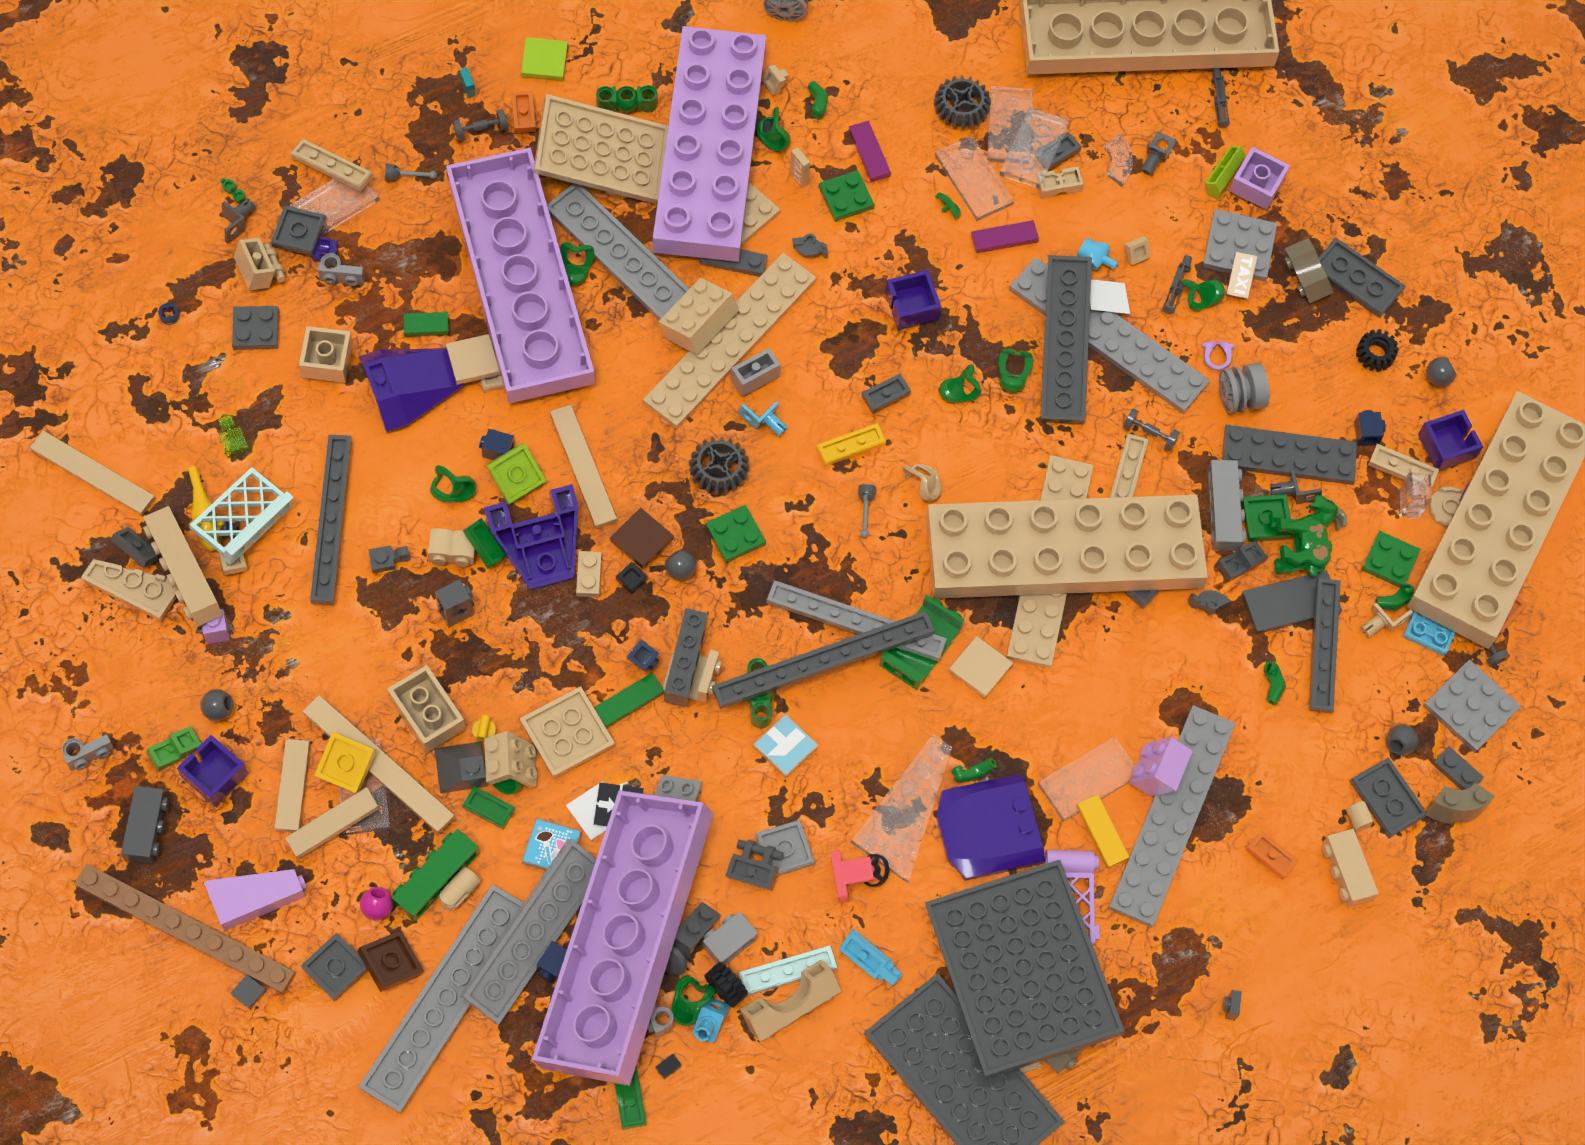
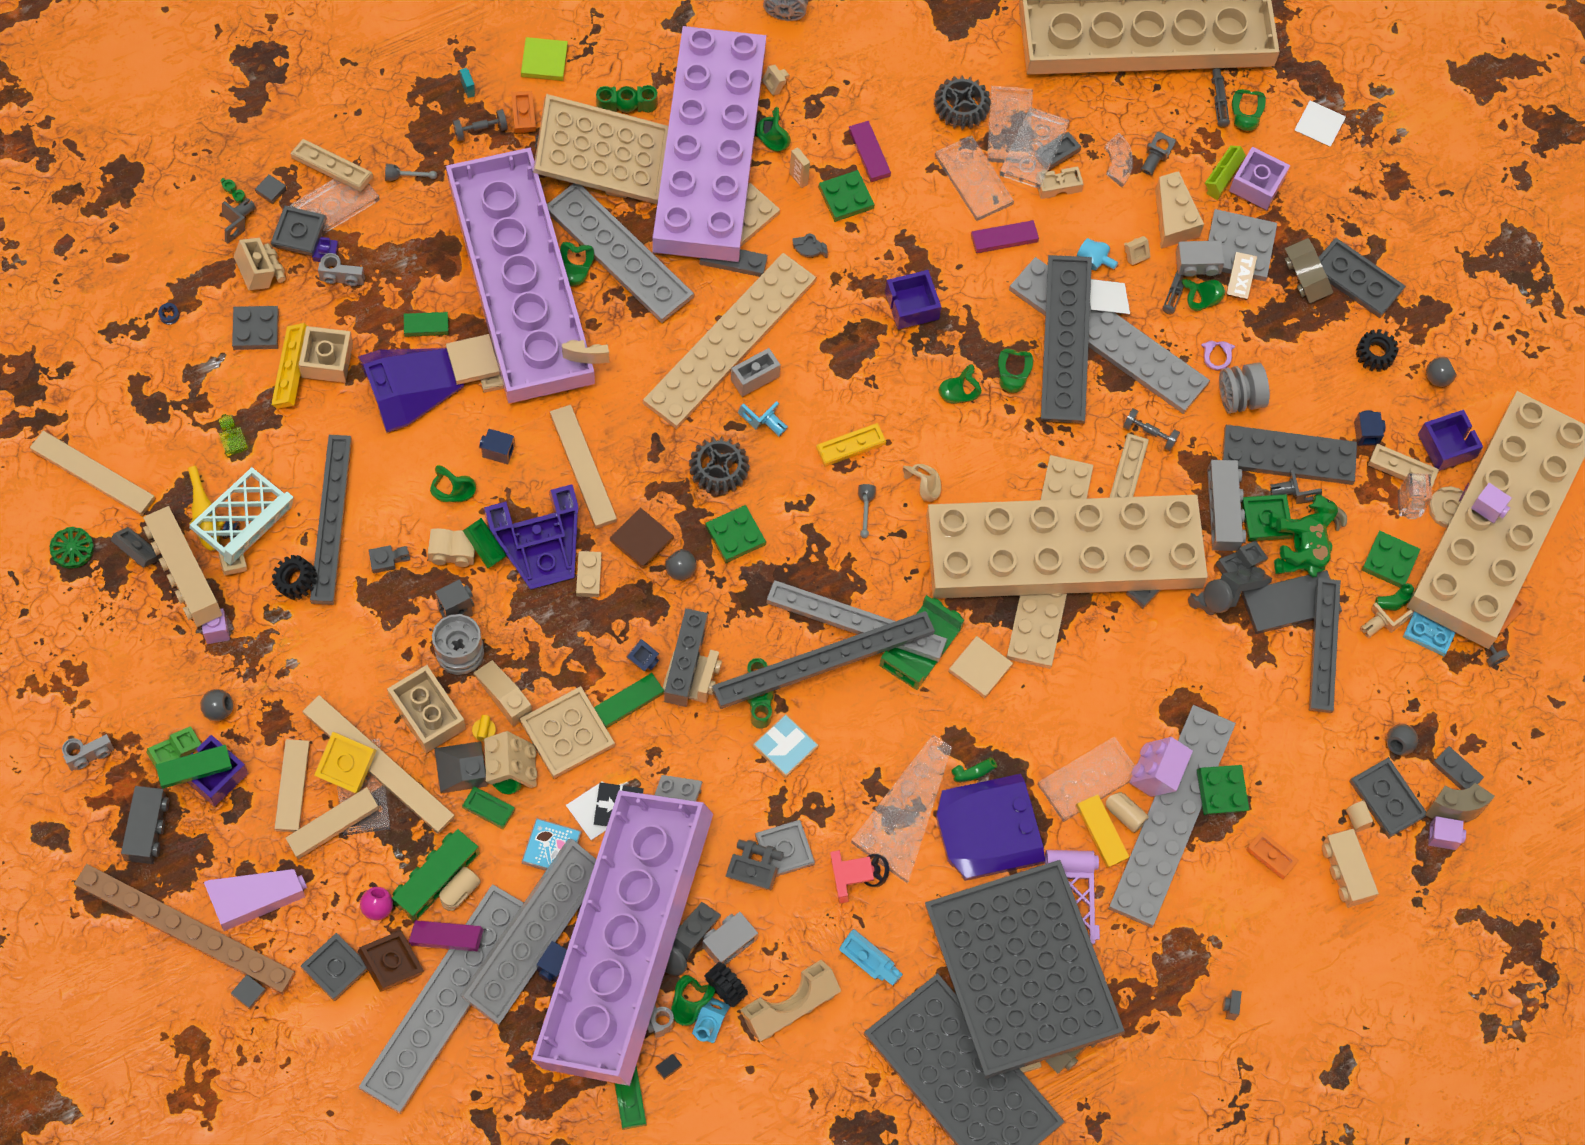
(71, 547): none -> green wheel
(138, 589): tan wing -> none
(193, 766): none -> green tile
(270, 189): none -> dark grey tile
(289, 371): none -> yellow plate
(302, 584): none -> black tyre
(446, 935): none -> magenta tile
(454, 634): none -> light grey wheel
(503, 692): none -> tan slope
(515, 473): lime tile -> none
(576, 351): none -> tan slope
(631, 577): black tile -> none
(698, 316): tan brick -> none
(784, 971): light aqua tile -> none
(820, 99): green arm -> none
(886, 393): dark grey plate -> none
(949, 204): green piece -> none
(1126, 811): none -> tan arm
(1176, 211): none -> tan wedge
(1199, 258): none -> light grey brick
(1222, 789): none -> green plate
(1225, 592): none -> dark grey piece
(1244, 121): none -> green piece
(1277, 682): green arm -> none
(1320, 123): none -> white sticker
(1446, 833): none -> lavender brick
(1472, 706): light grey plate -> none
(1492, 503): none -> lavender brick

